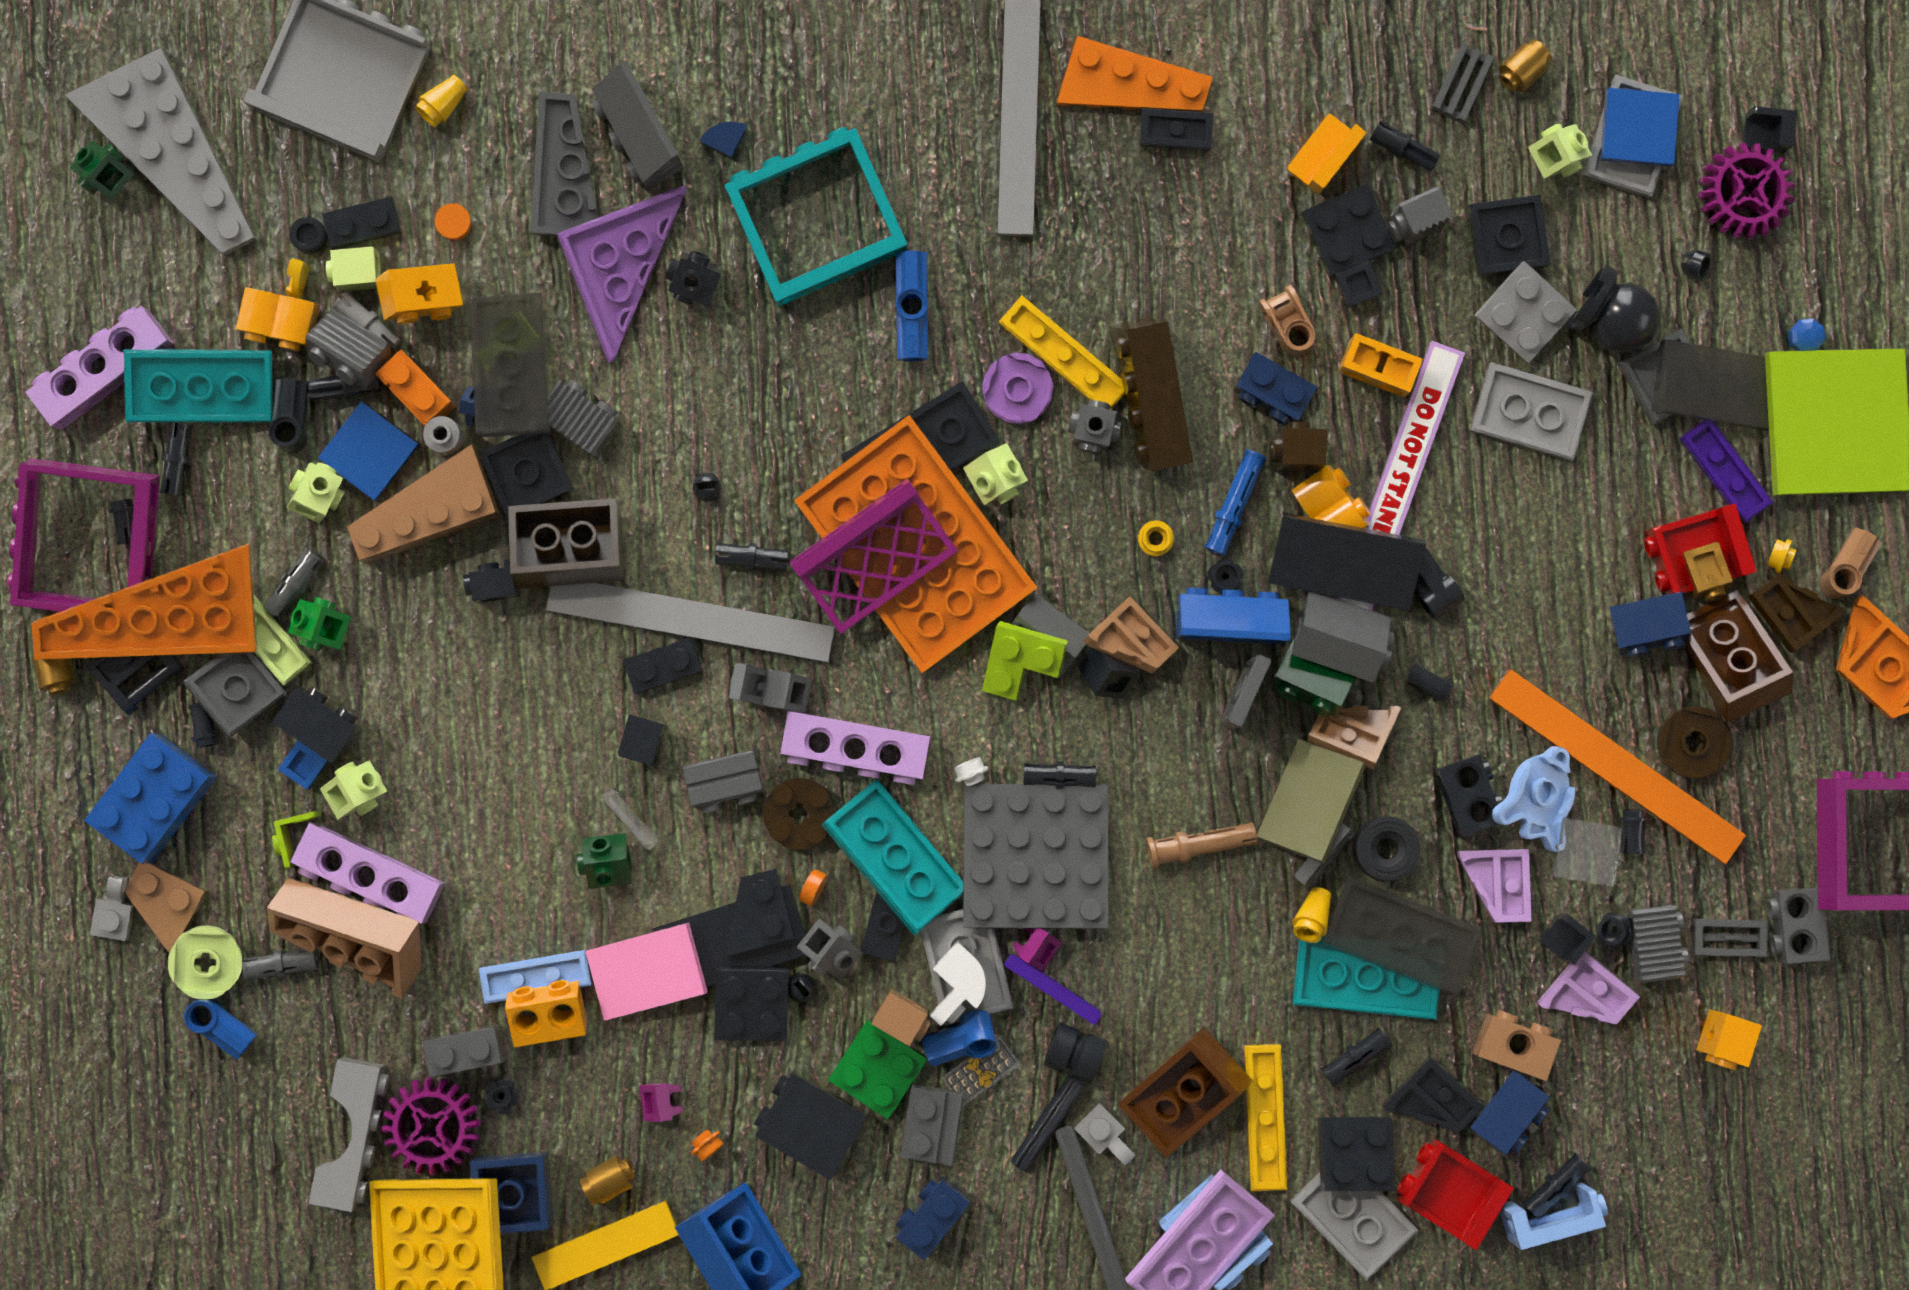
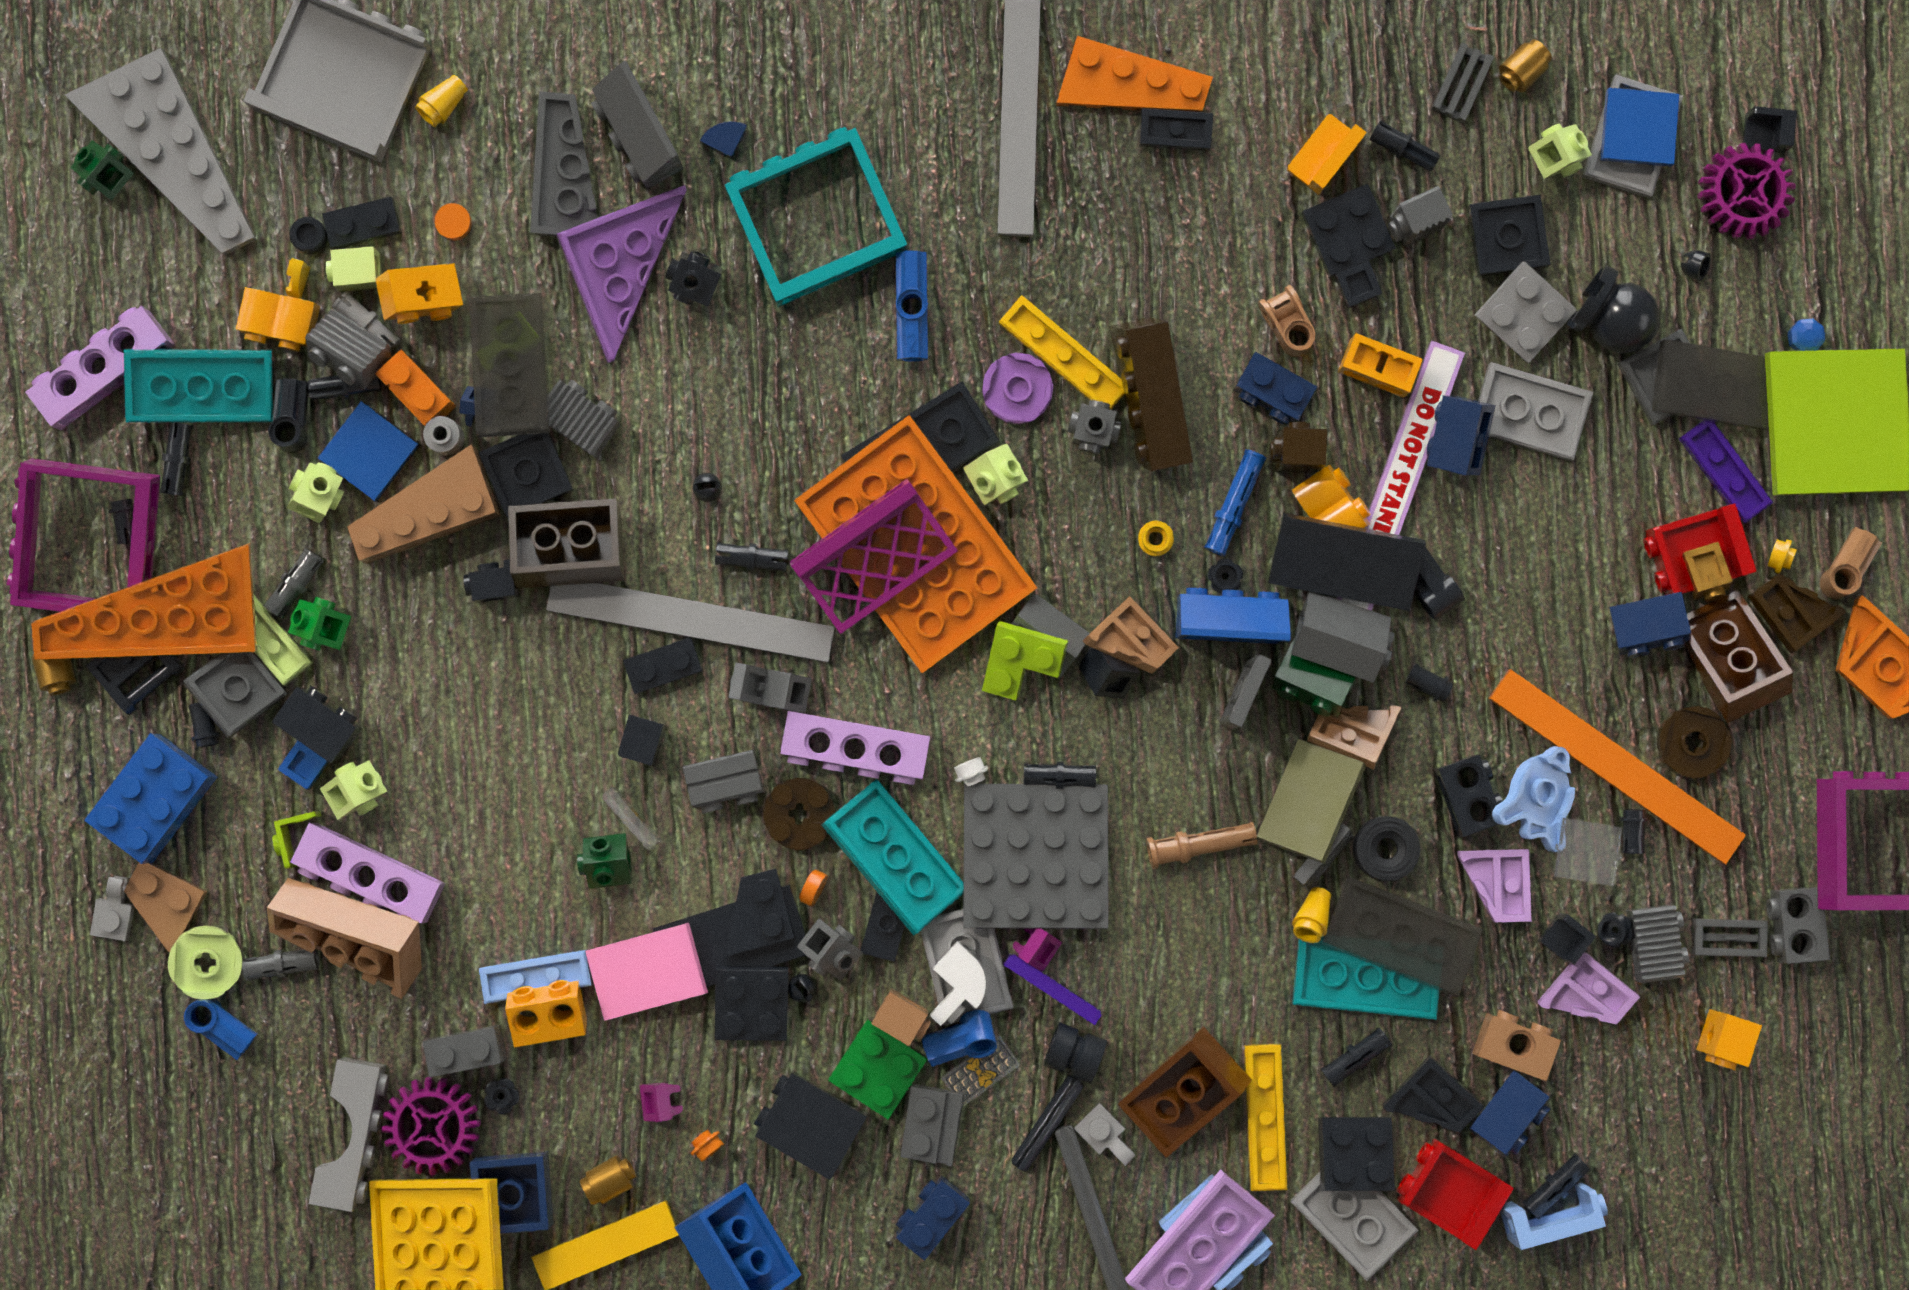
(1460, 435): none -> dark blue brick

